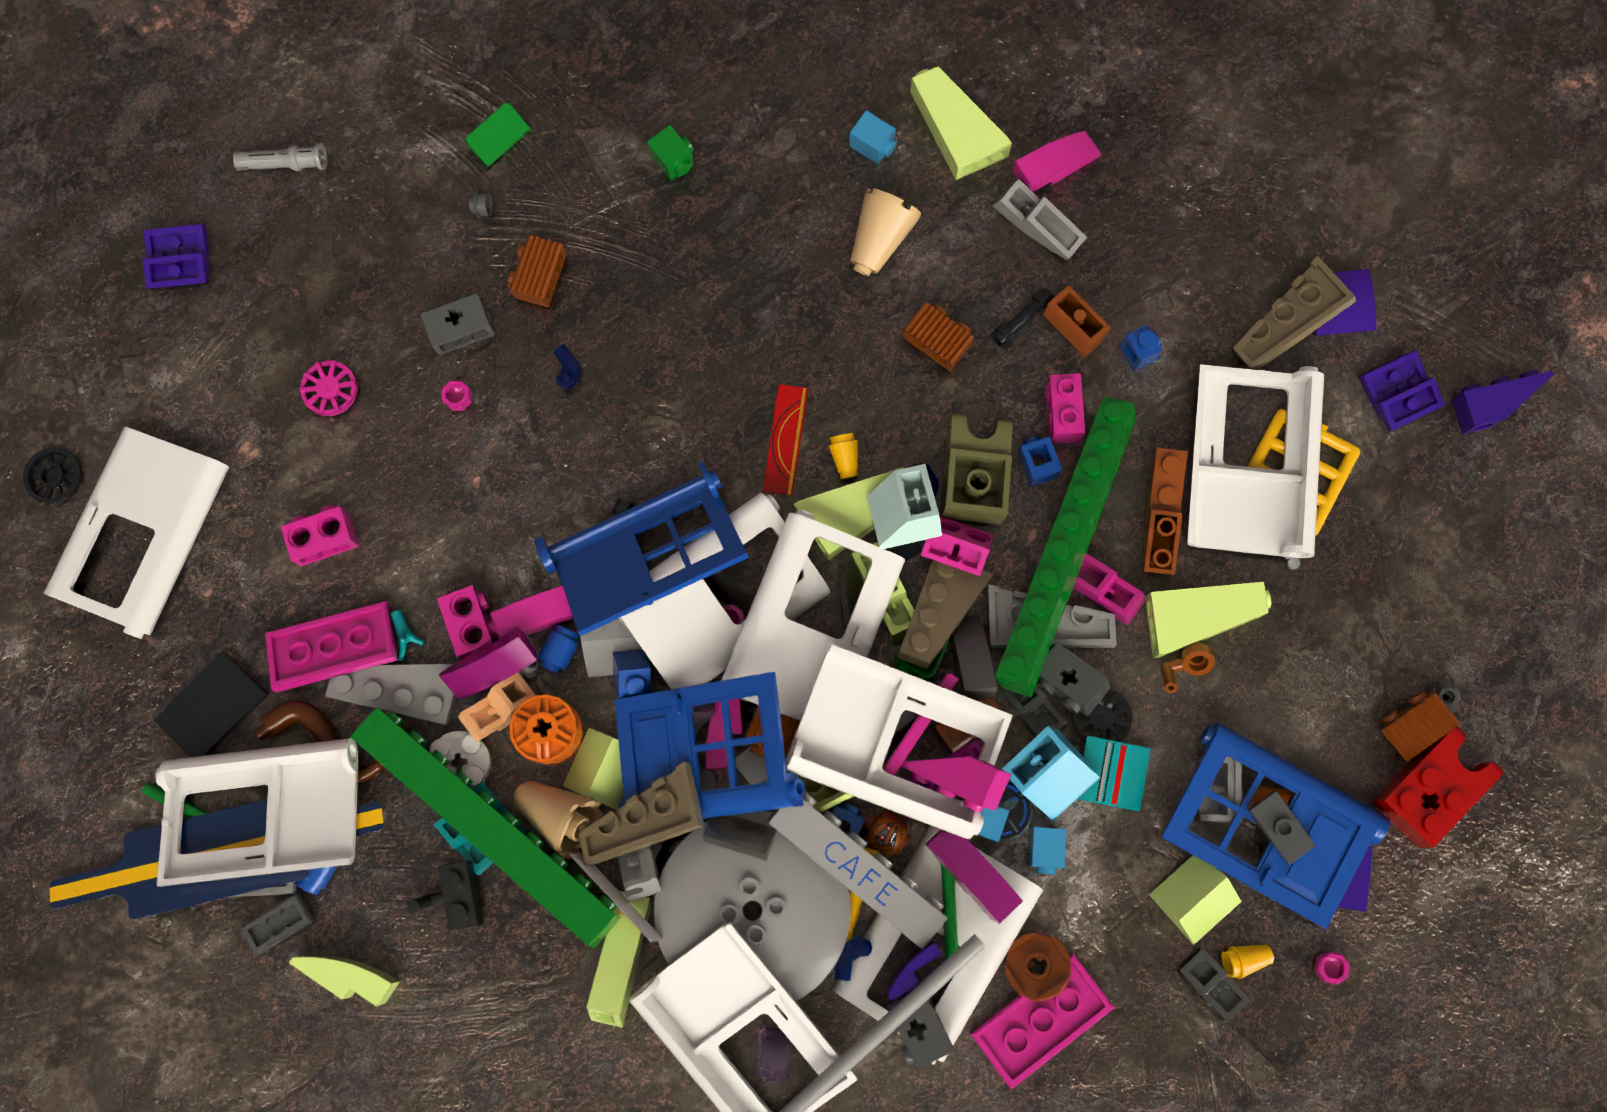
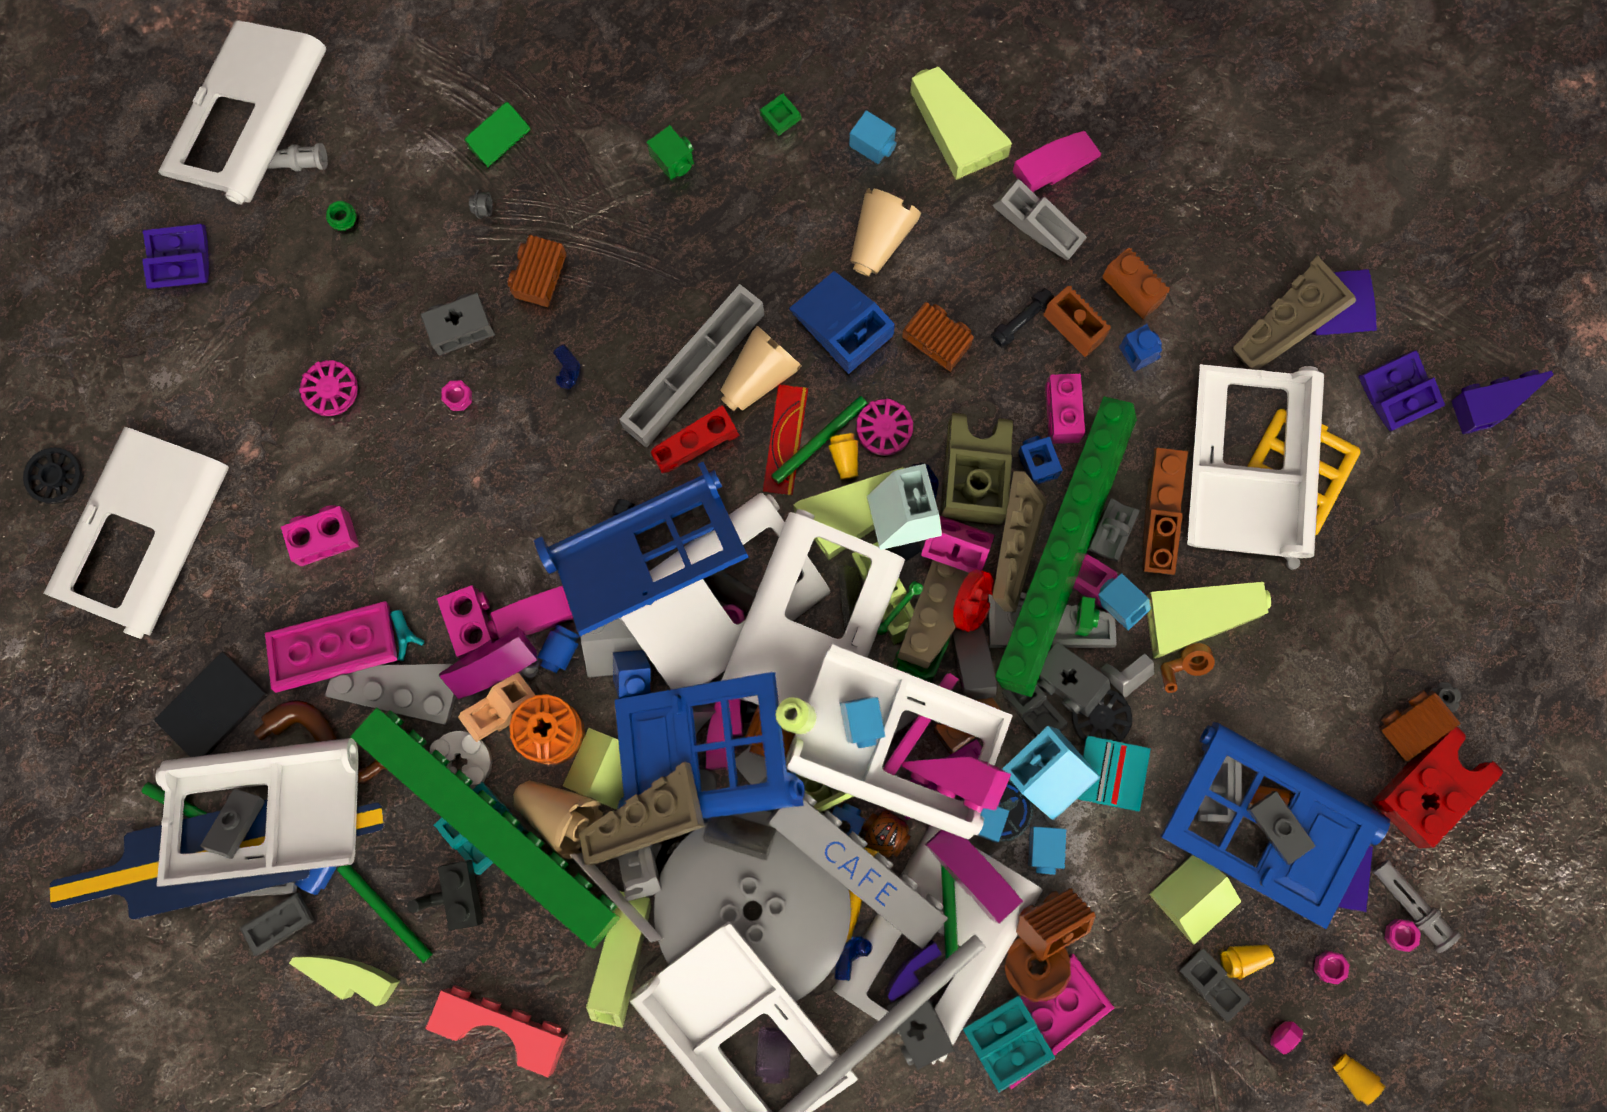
(232, 823): none -> dark grey plate
(256, 67): none -> white piece
(335, 210): none -> green plate
(385, 912): none -> green bar
(536, 1044): none -> coral arch
(692, 366): none -> light grey brick
(694, 440): none -> red leg
(757, 371): none -> tan cone
(780, 114): none -> green plate
(805, 715): none -> yellowish green brick
(819, 440): none -> green bar
(843, 321): none -> blue slope
(862, 721): none -> dark azure brick
(884, 427): none -> dark pink wheel
(915, 589): none -> green hinge
(971, 601): none -> red tile
(1009, 1043): none -> teal slope
(1020, 534): none -> dark tan wing
(1055, 923): none -> dark orange brick
(1086, 617): none -> green plate
(1113, 530): none -> dark grey hips
(1124, 601): none -> dark azure brick
(1131, 677): none -> light grey tile
(1136, 283): none -> dark orange brick
(1286, 1037): none -> dark pink tile
(1359, 1080): none -> yellow cone
(1402, 935): none -> dark pink tile
(1428, 919): none -> light grey pin

